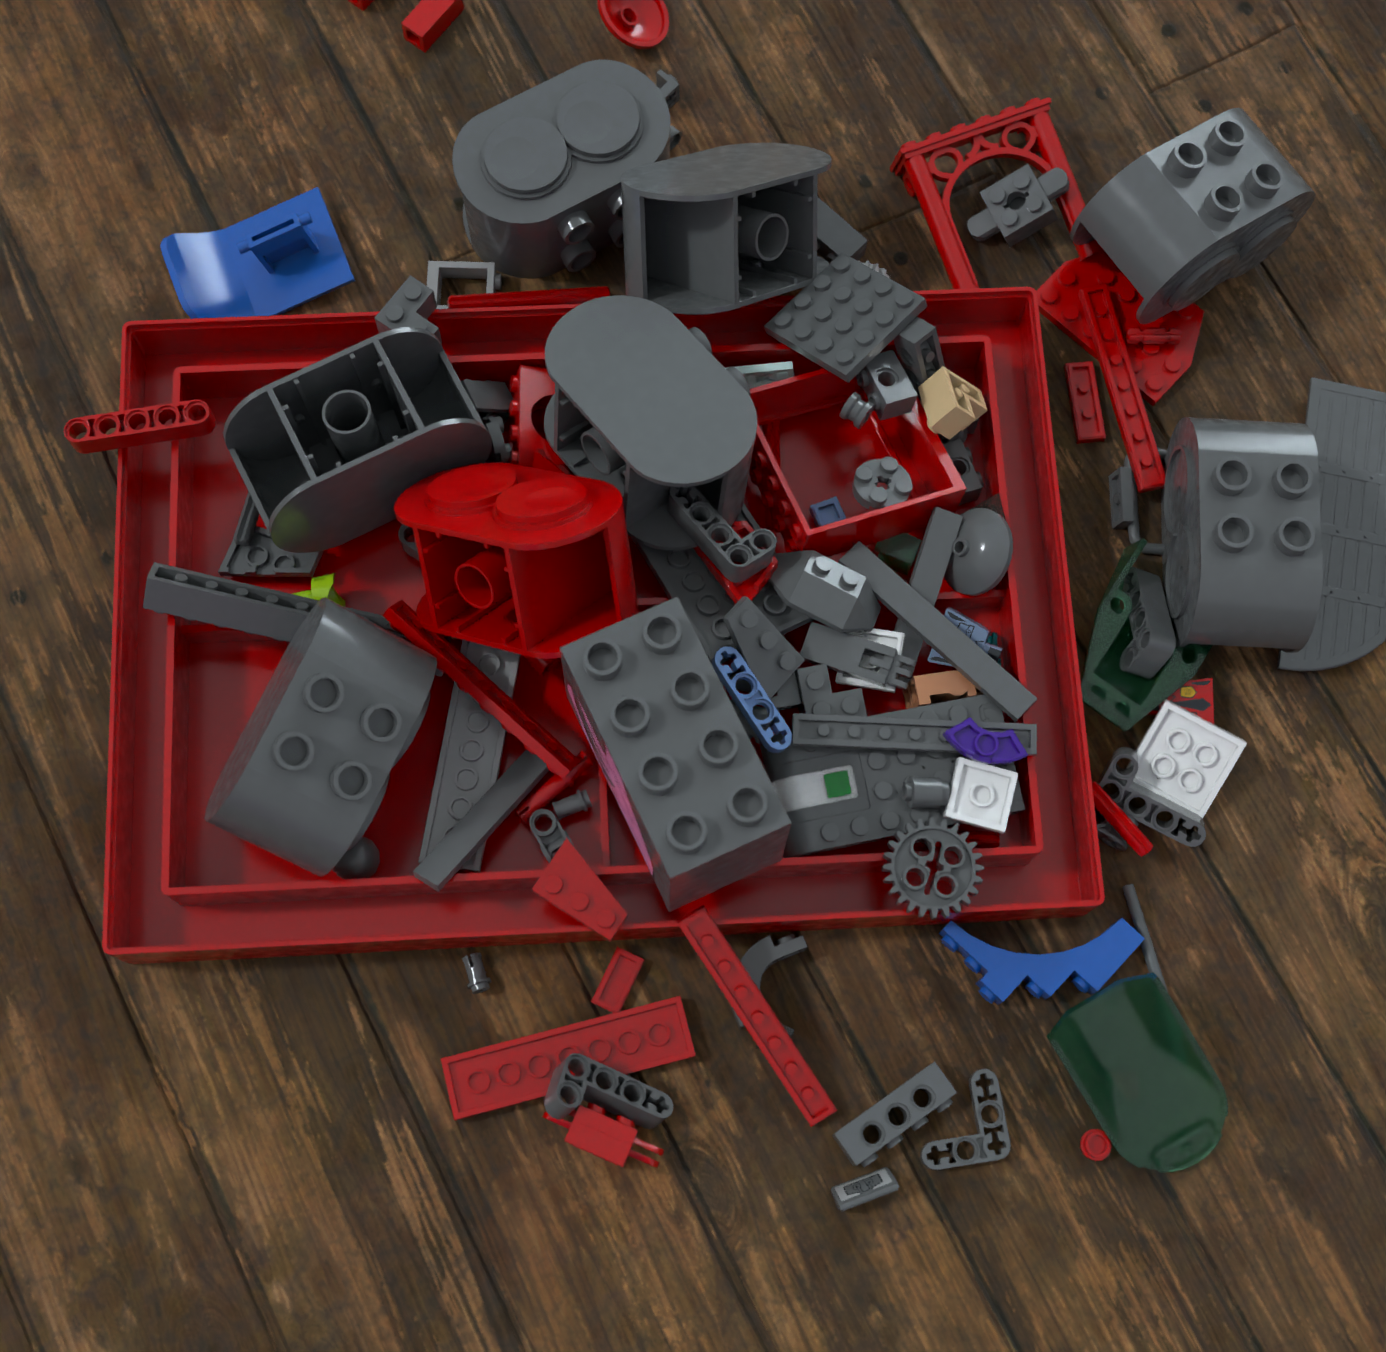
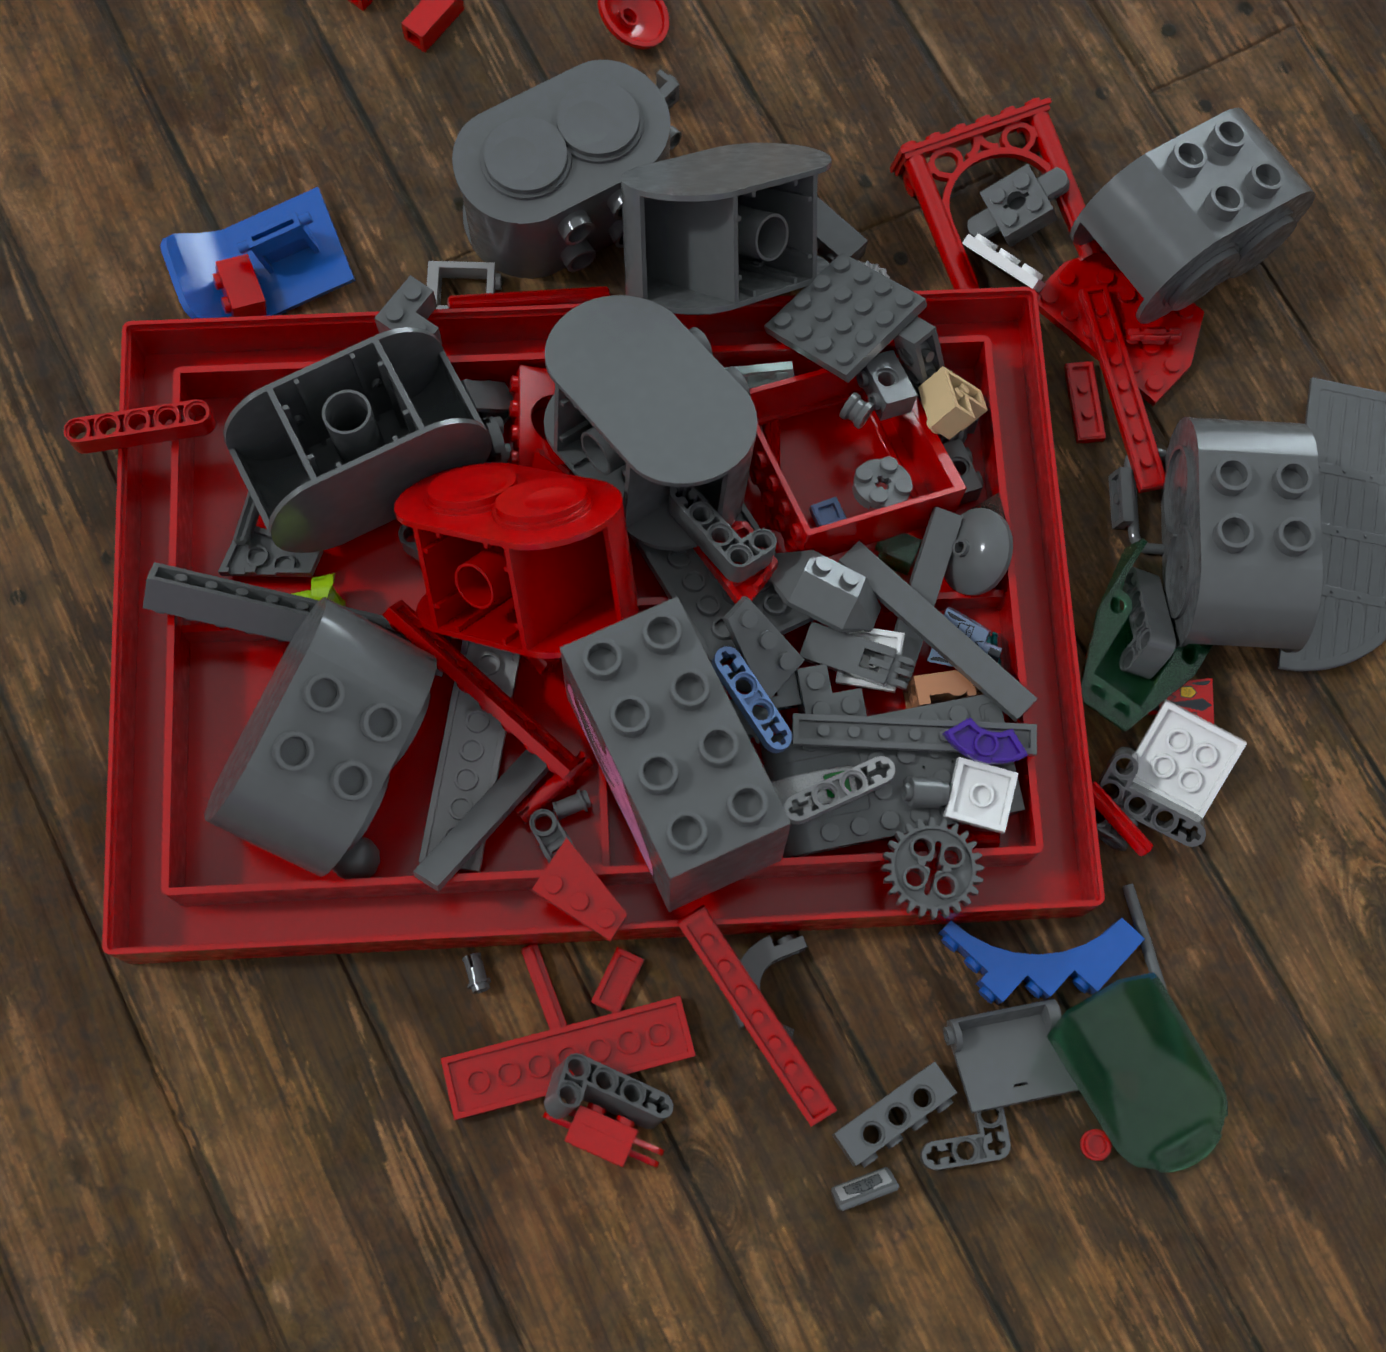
(239, 286): none -> red brick
(543, 986): none -> red axle
(840, 792): none -> light grey beam
(1005, 261): none -> white plate
(1005, 1051): none -> dark grey door

